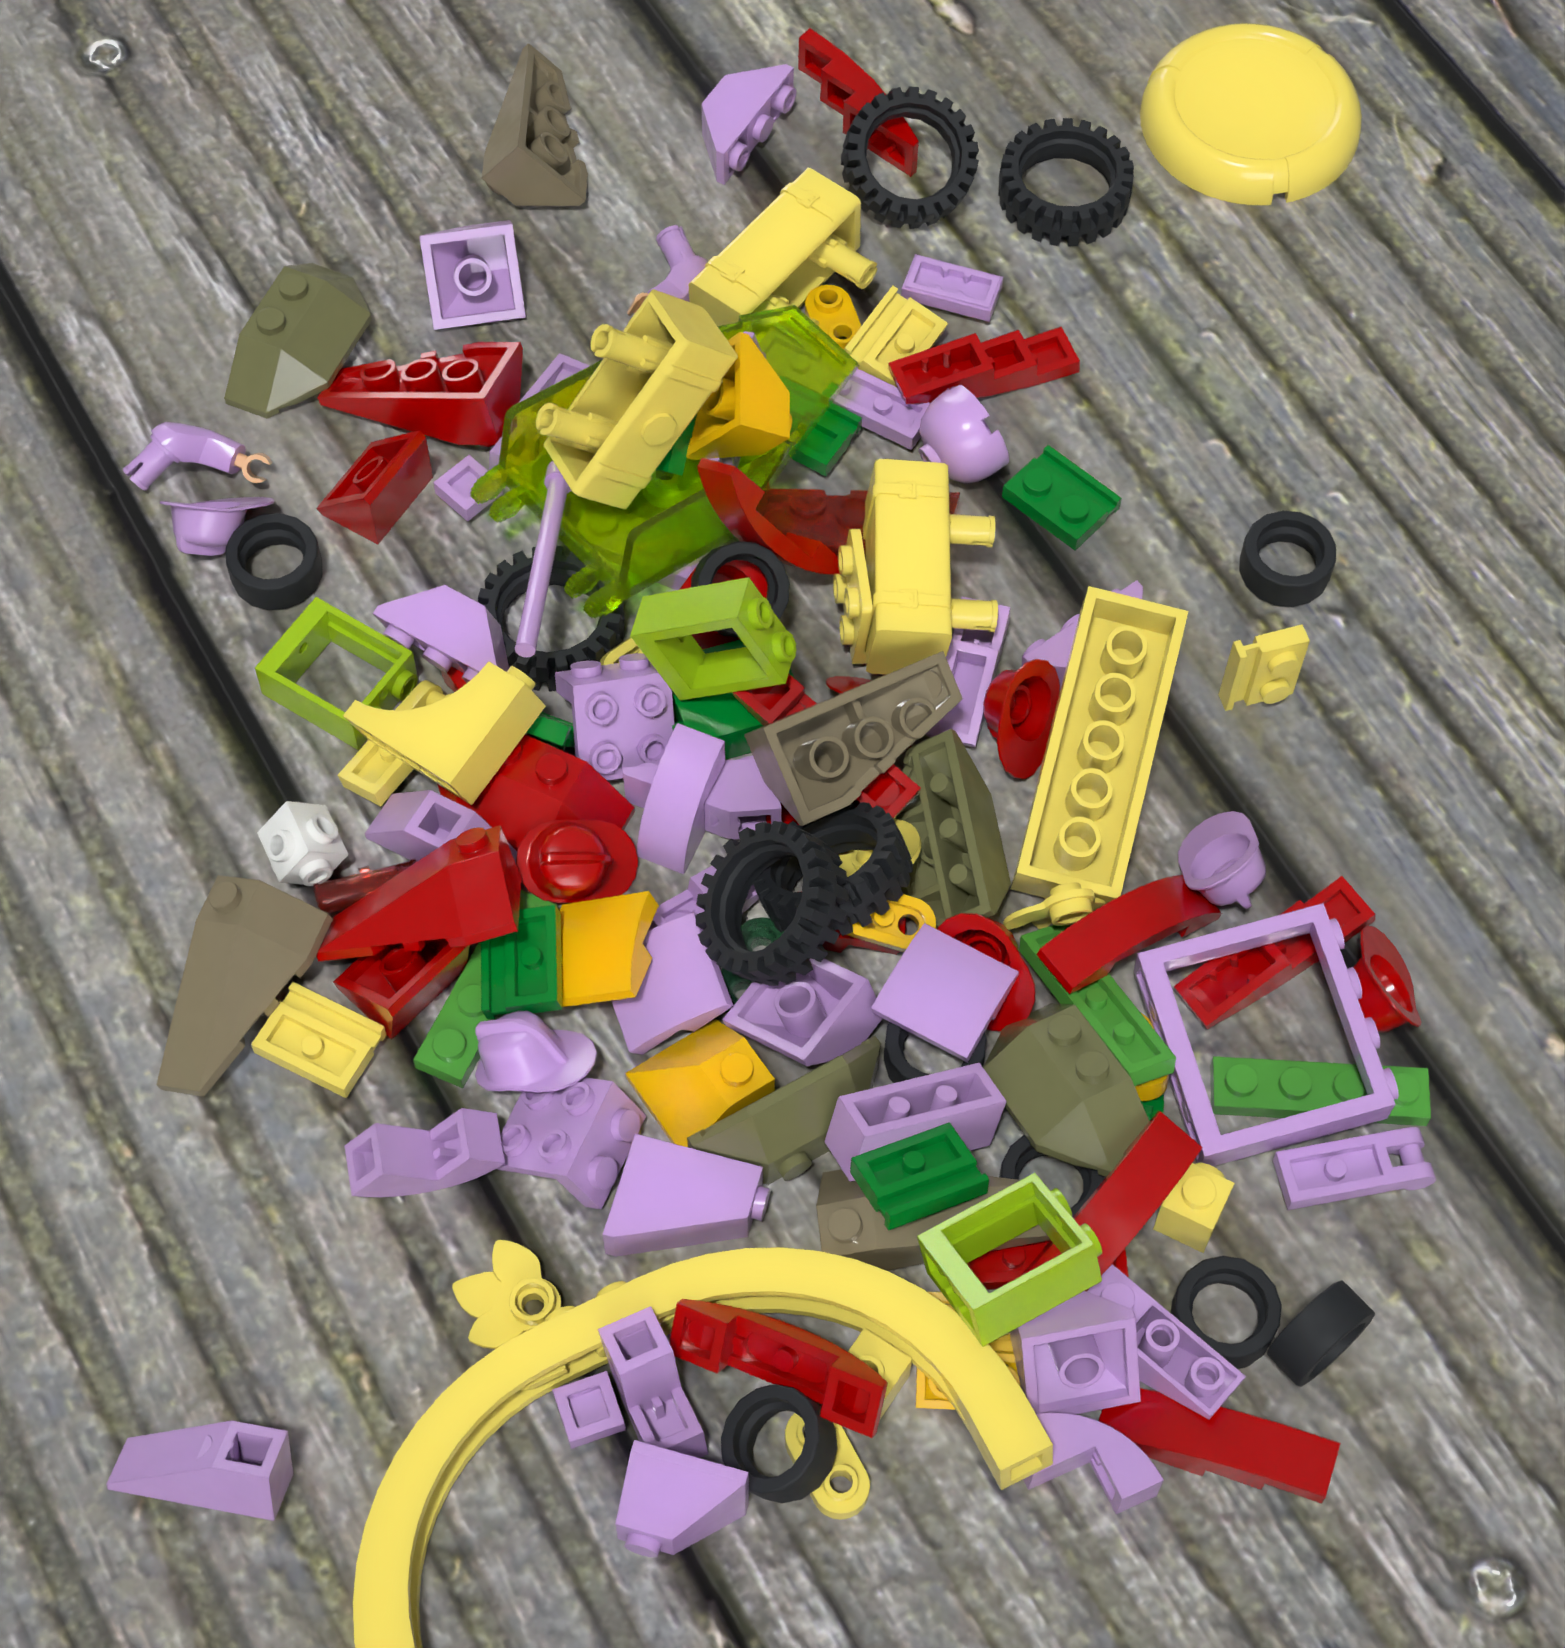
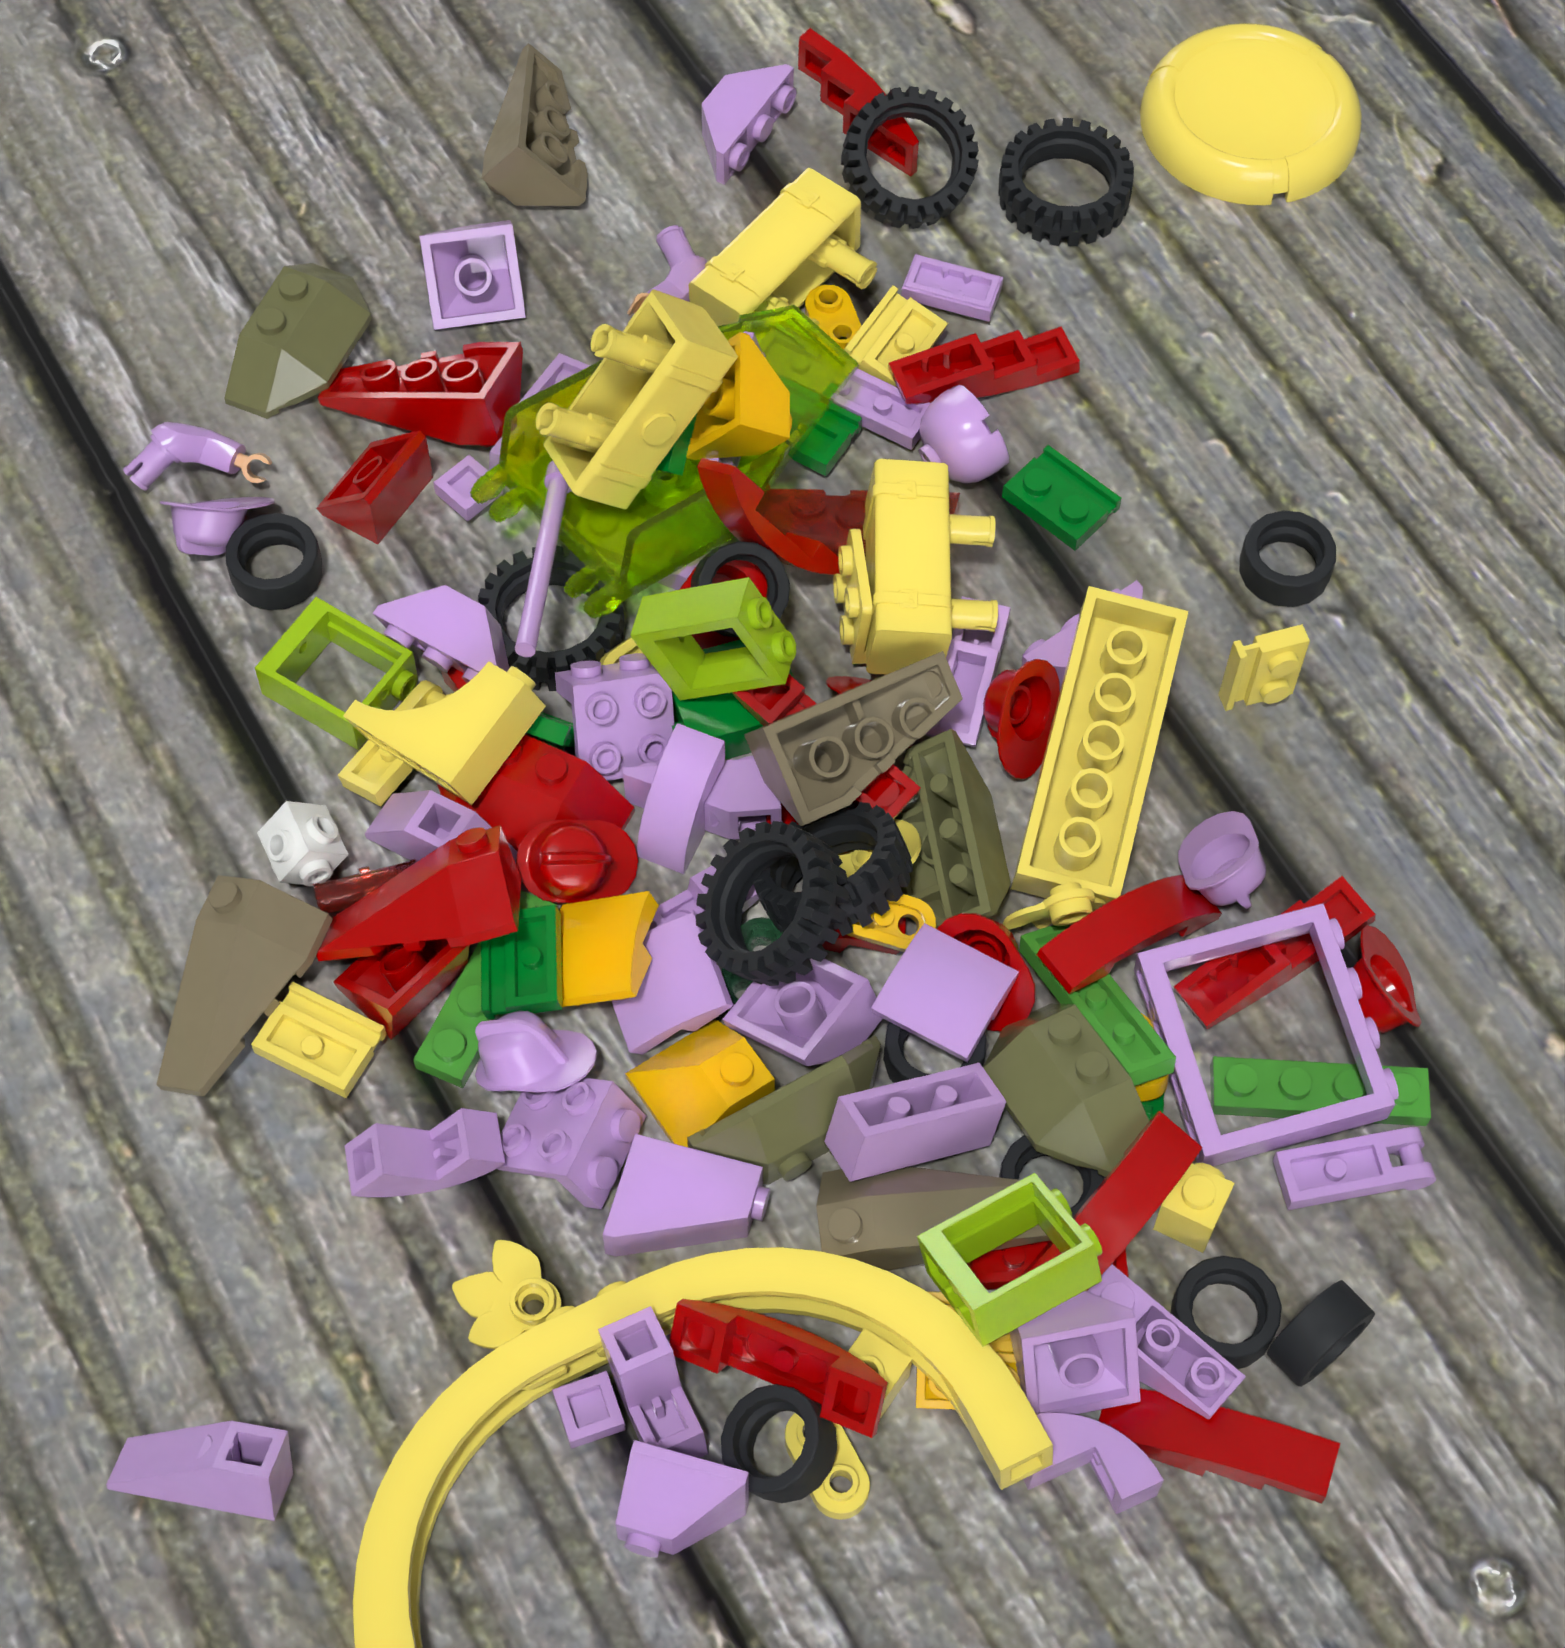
(919, 1175): green plate -> none

